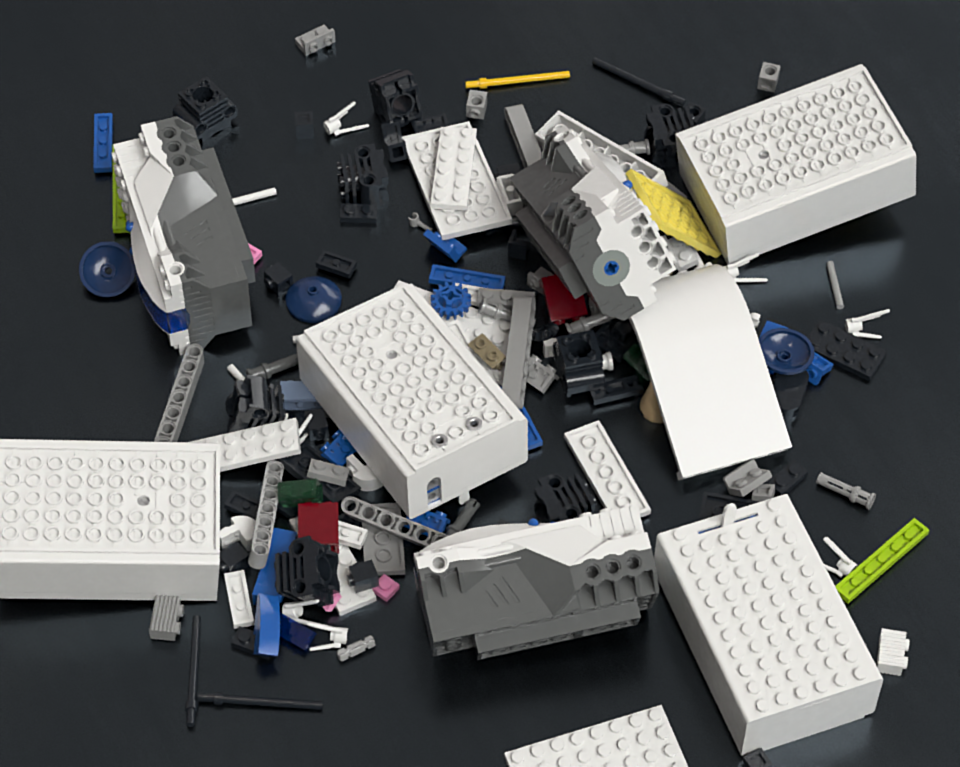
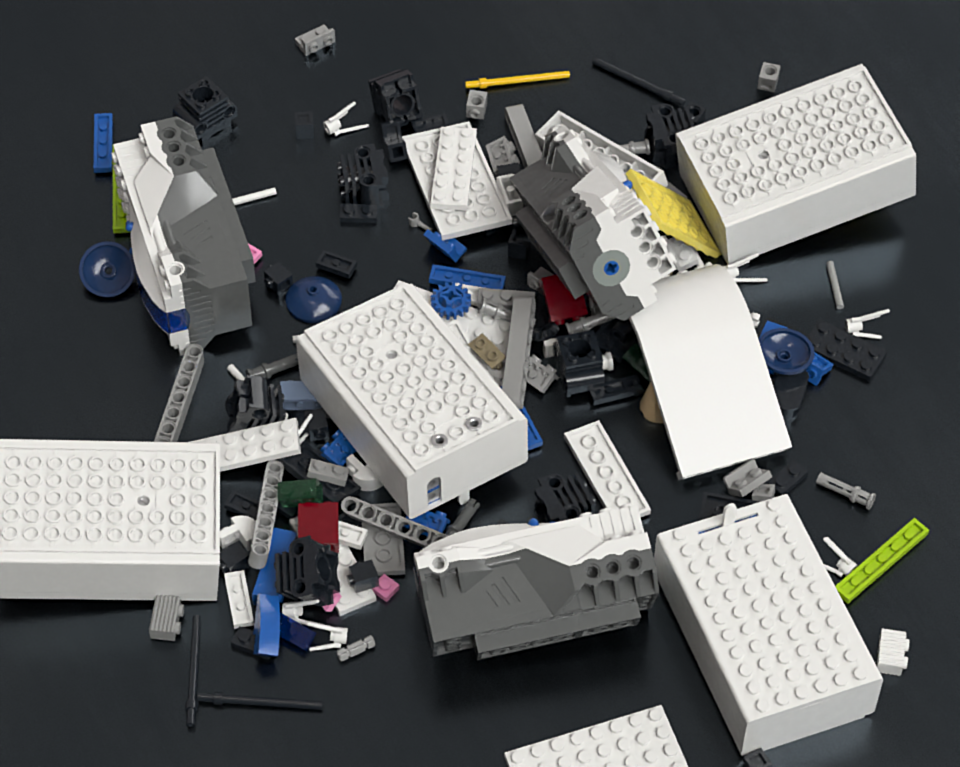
(501, 153): none -> light grey bracket

